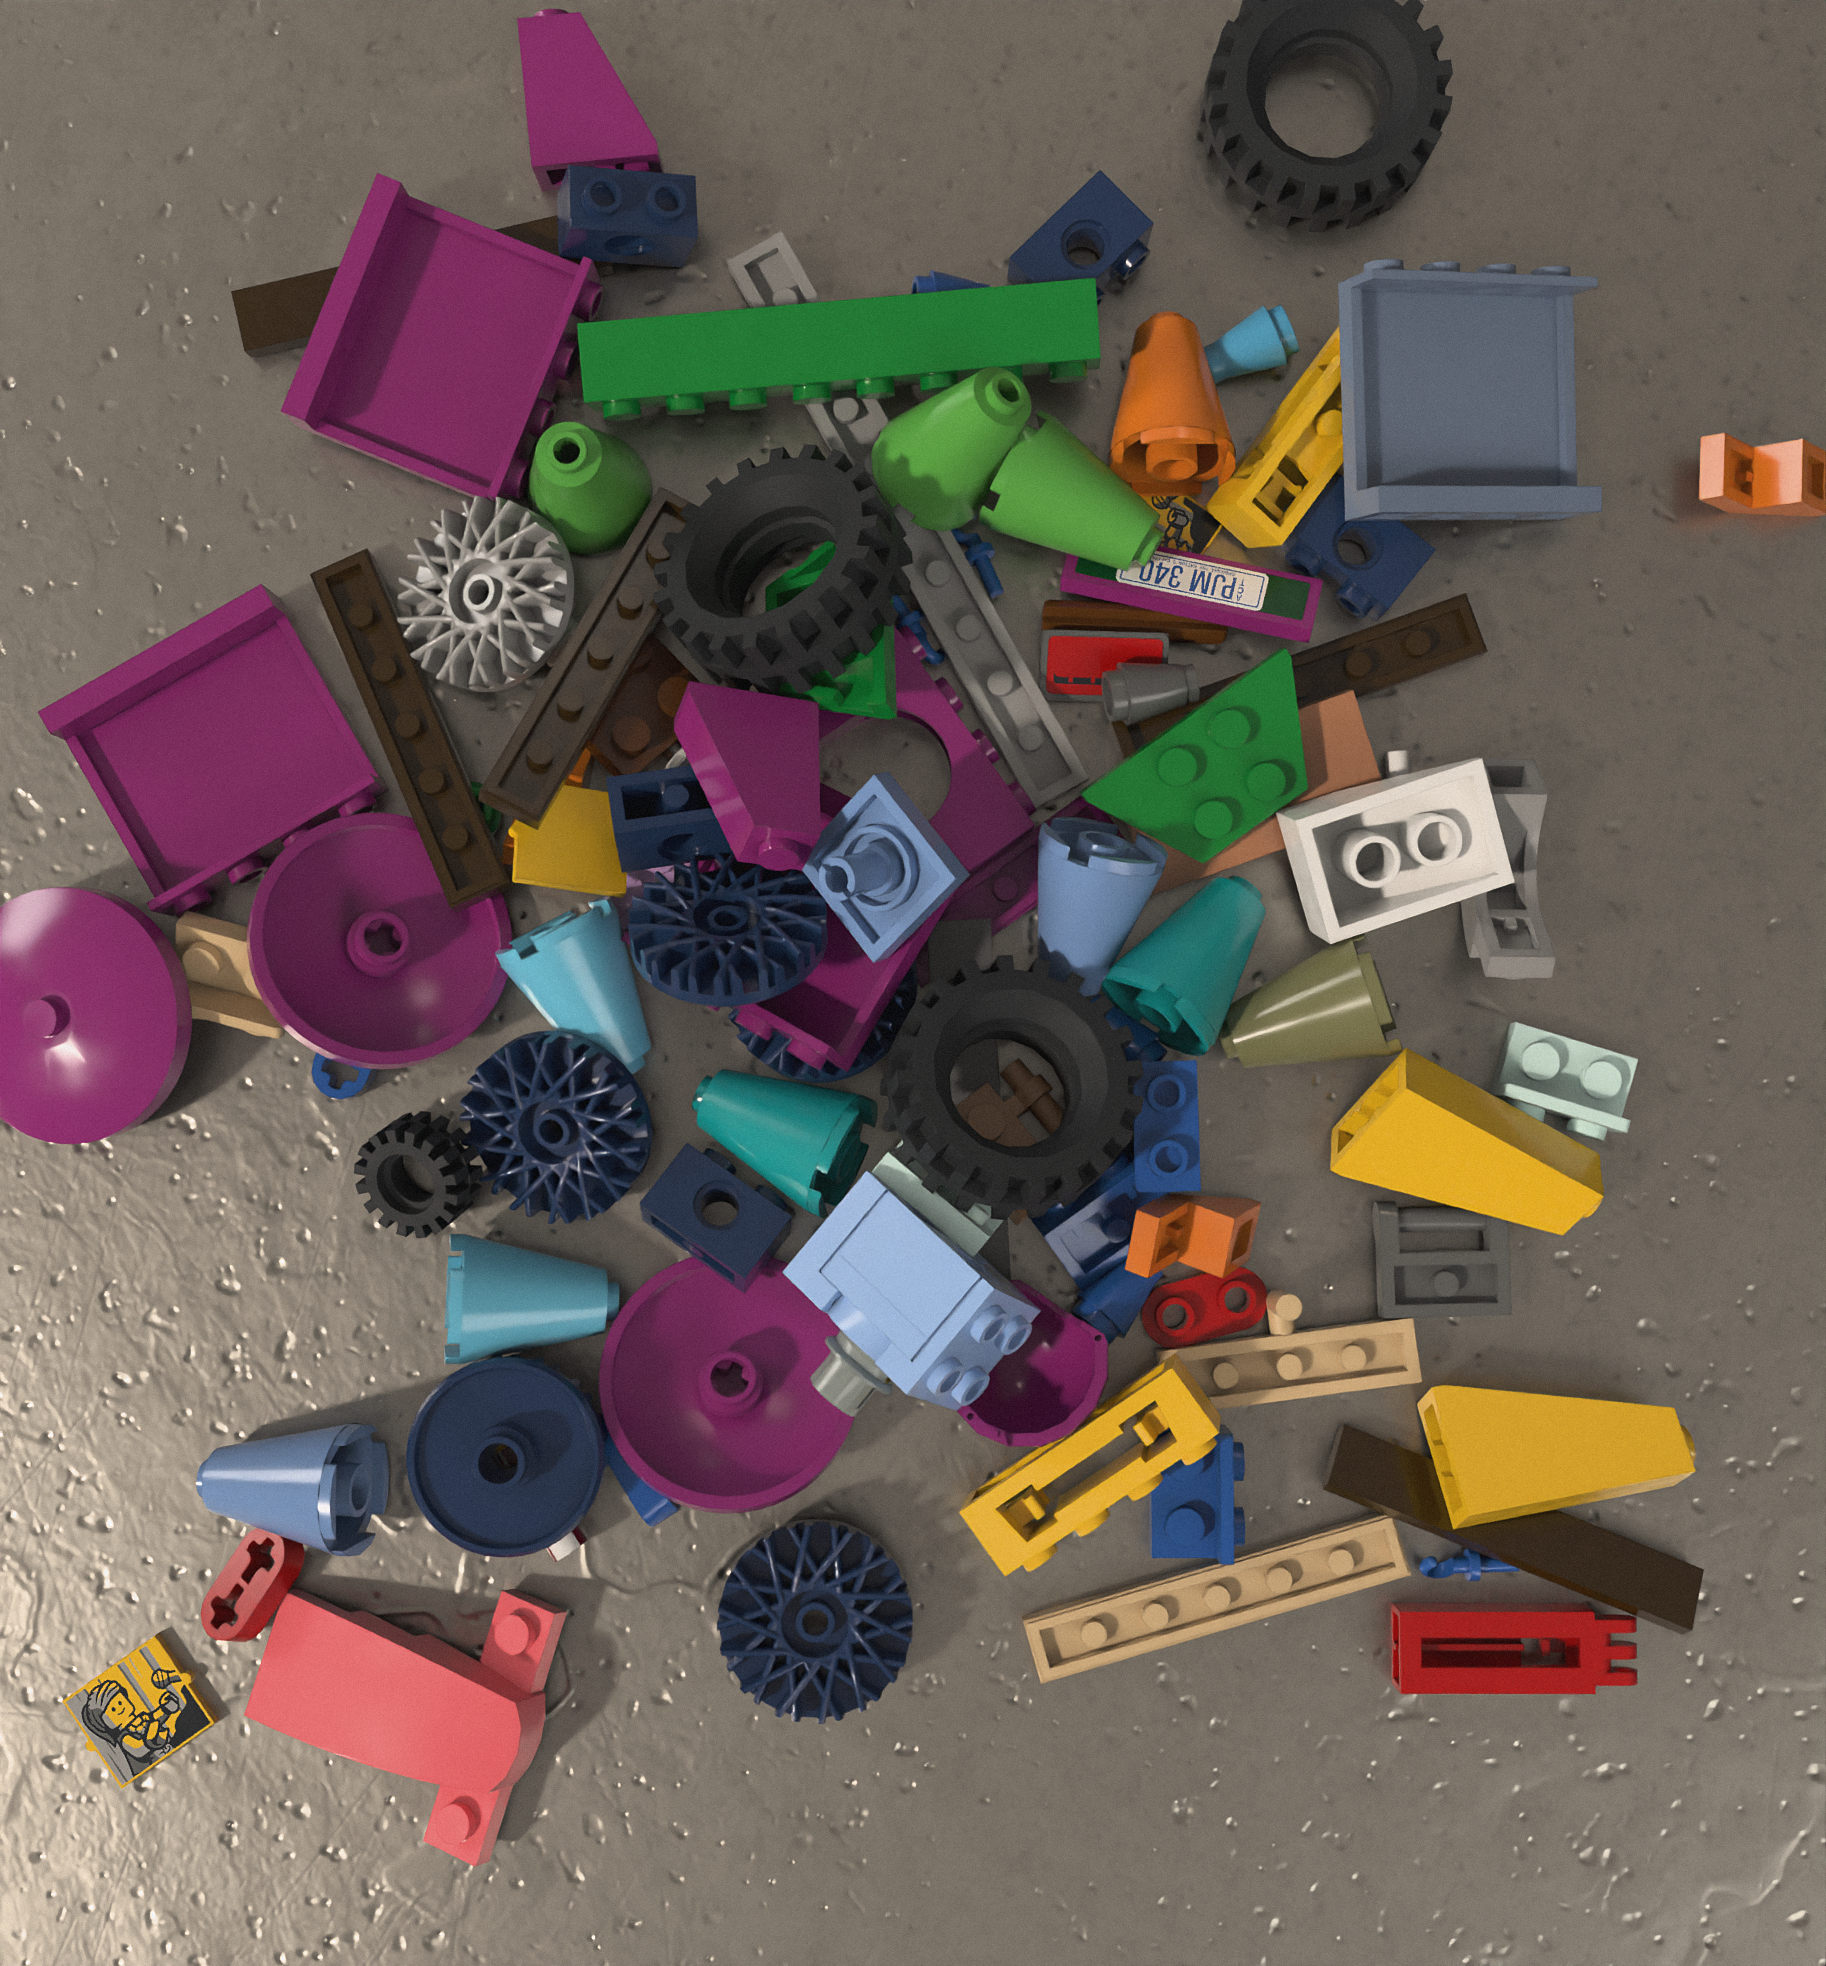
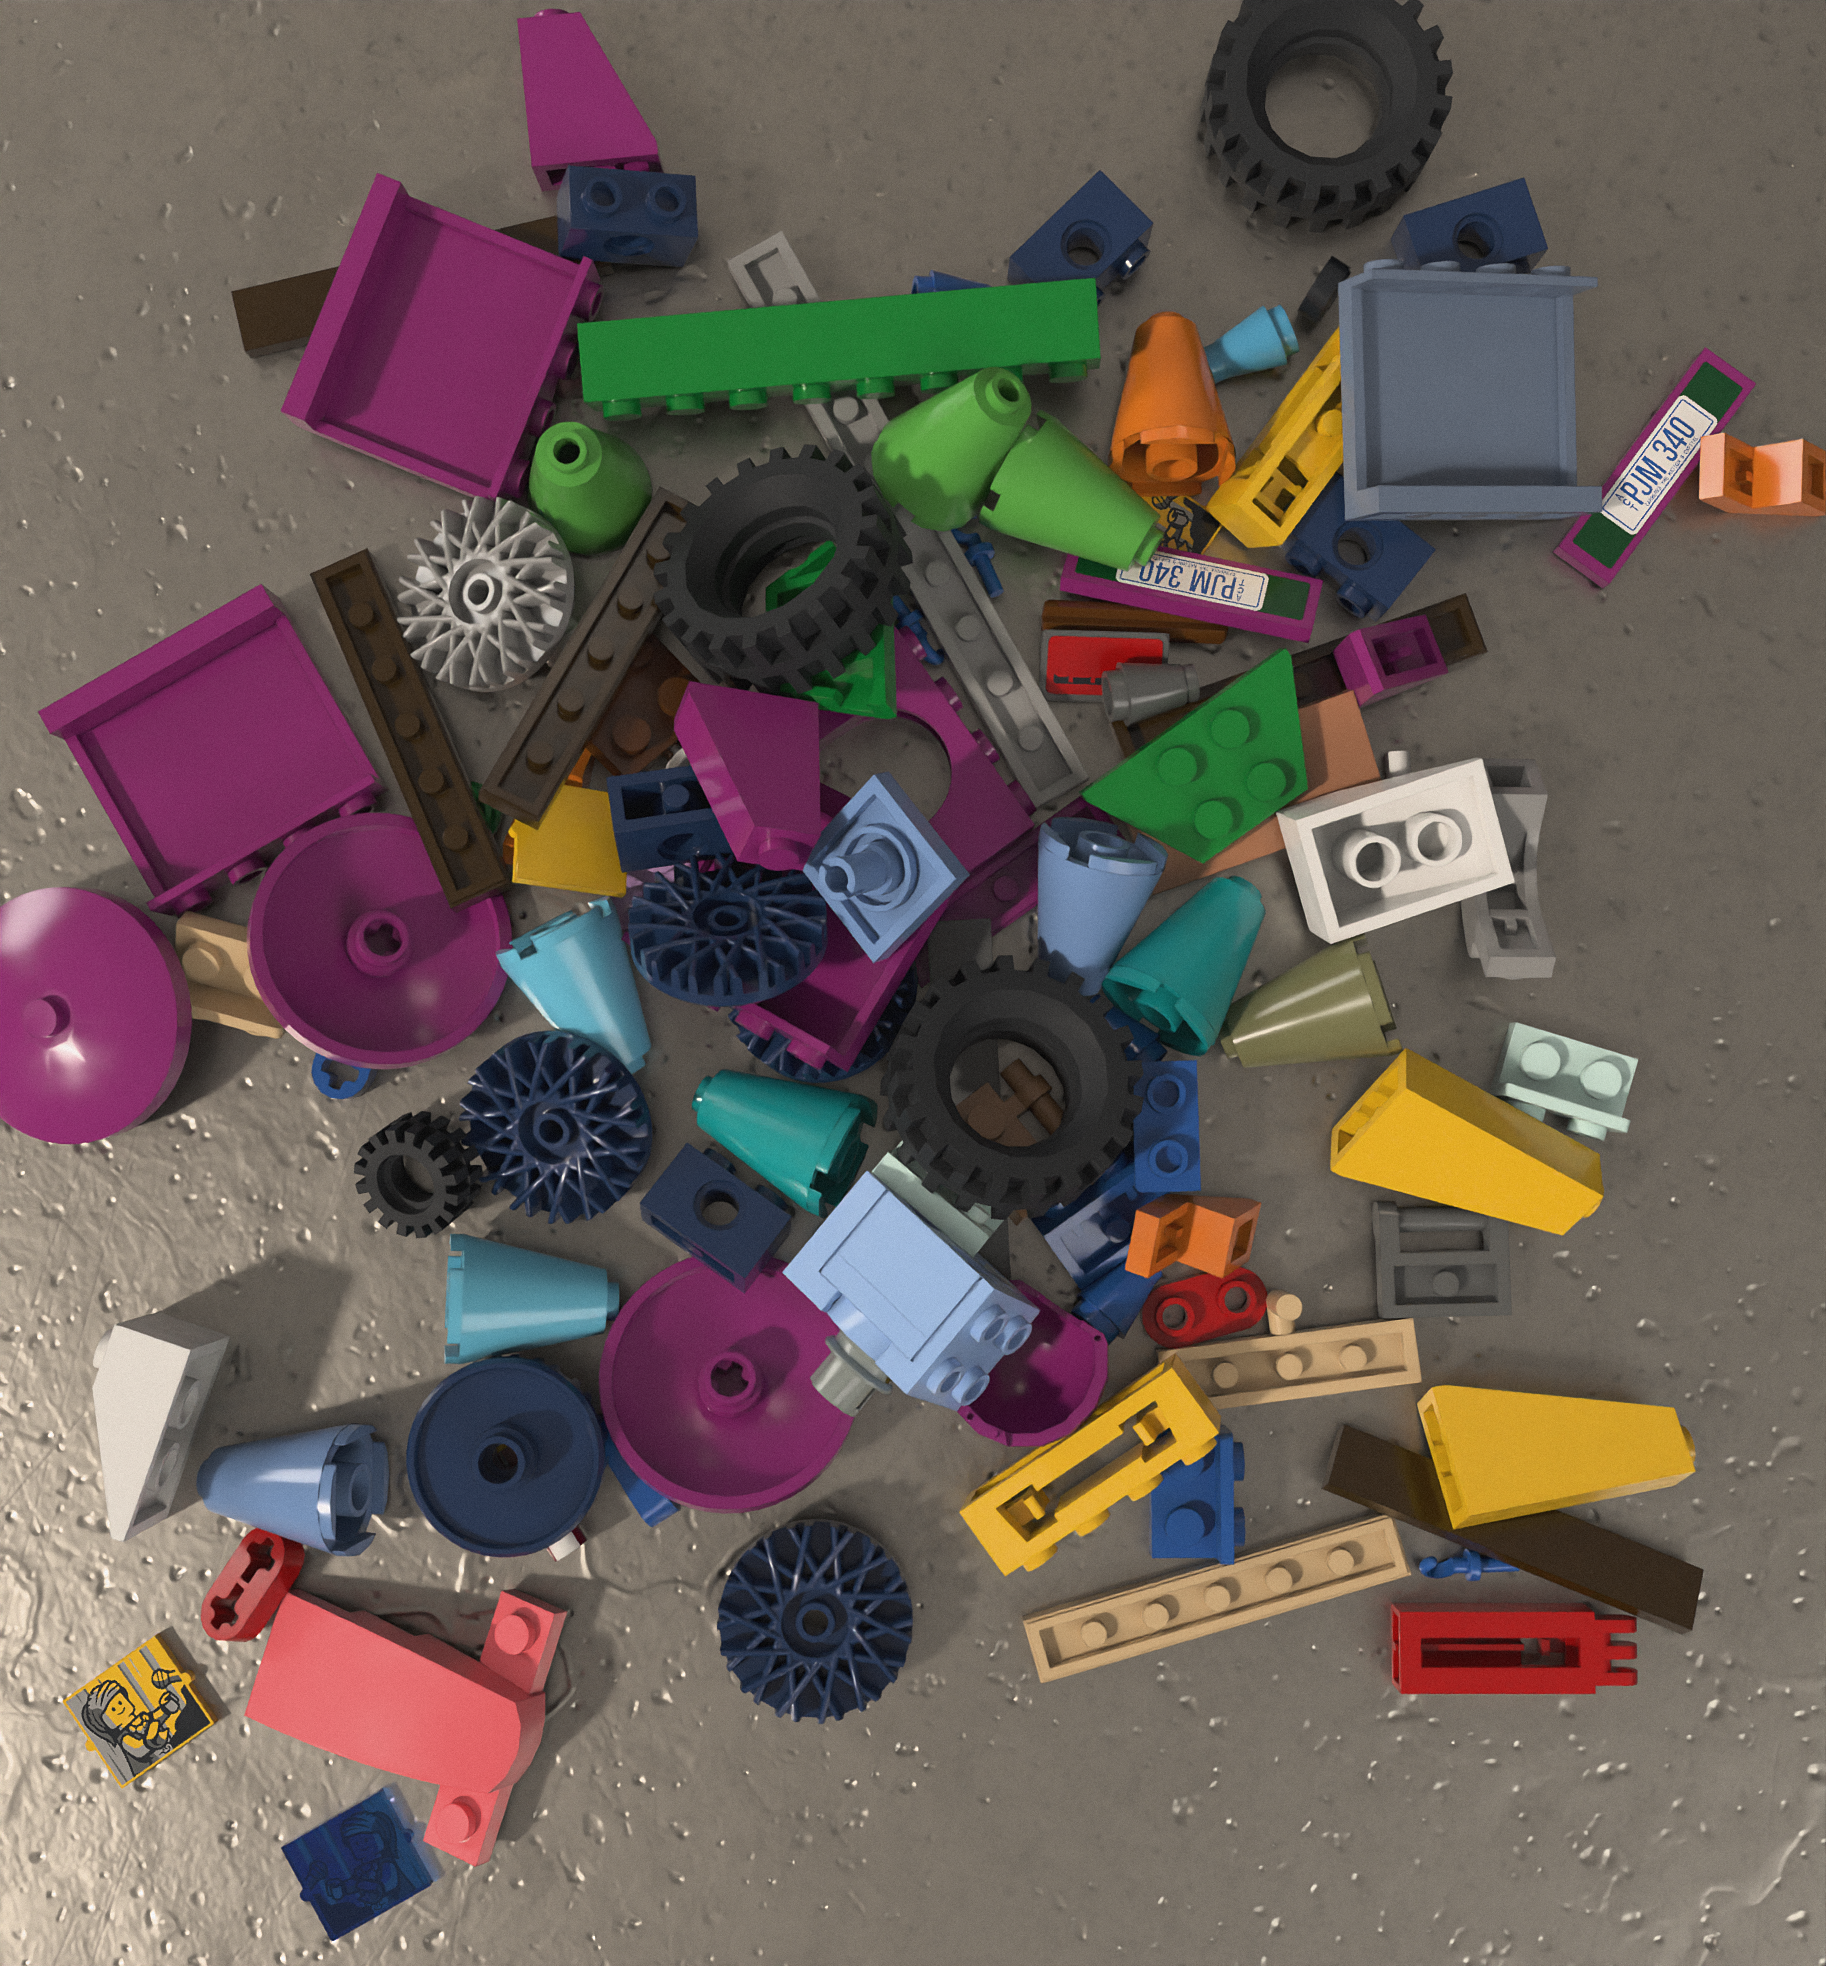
(148, 1411): none -> white slope
(357, 1865): none -> clear blue piece
(1324, 290): none -> black tile
(1389, 659): none -> magenta slope
(1495, 219): none -> dark blue brick
(1654, 467): none -> tile

